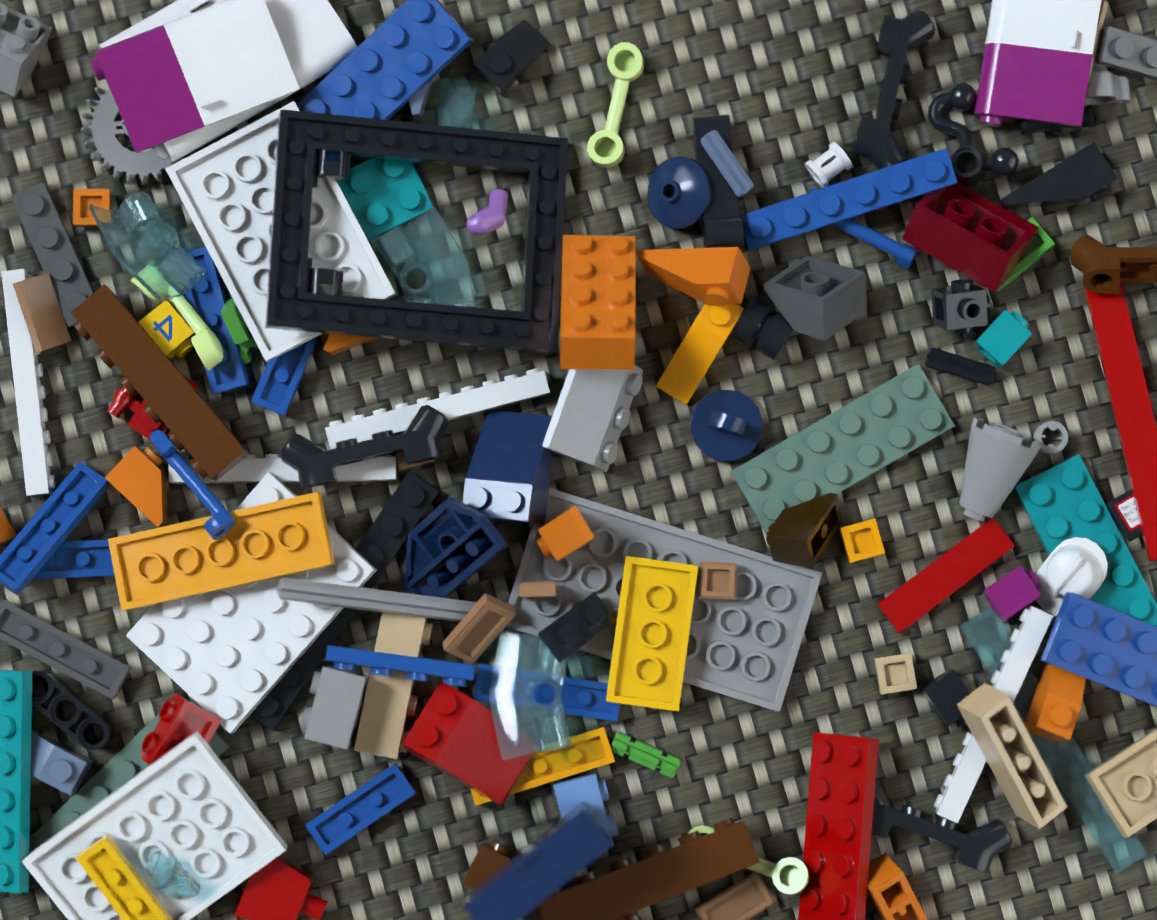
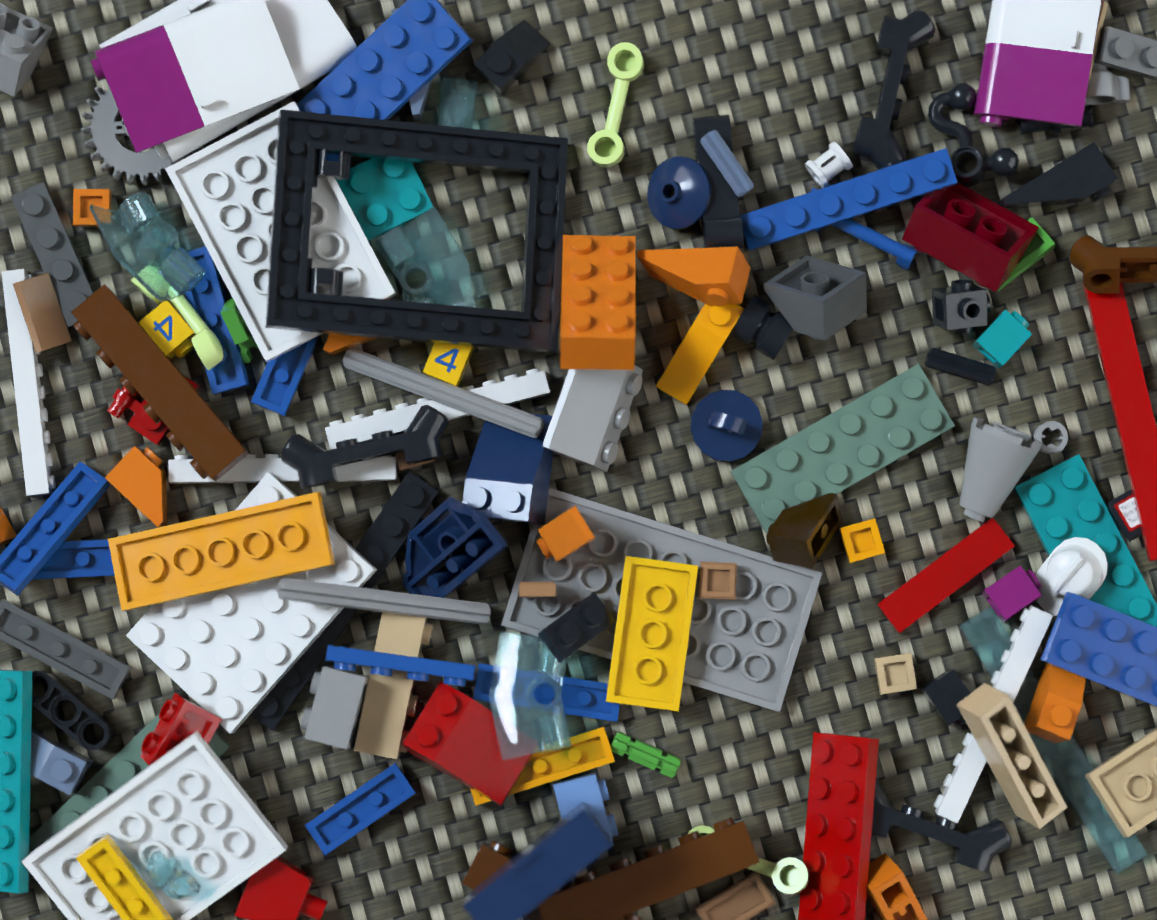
(222, 520): blue hinge -> none
(443, 392): none -> light grey axle
(448, 362): none -> yellow brick
(479, 628): medium nougat tile -> none
(490, 217): medium lavender arm -> none

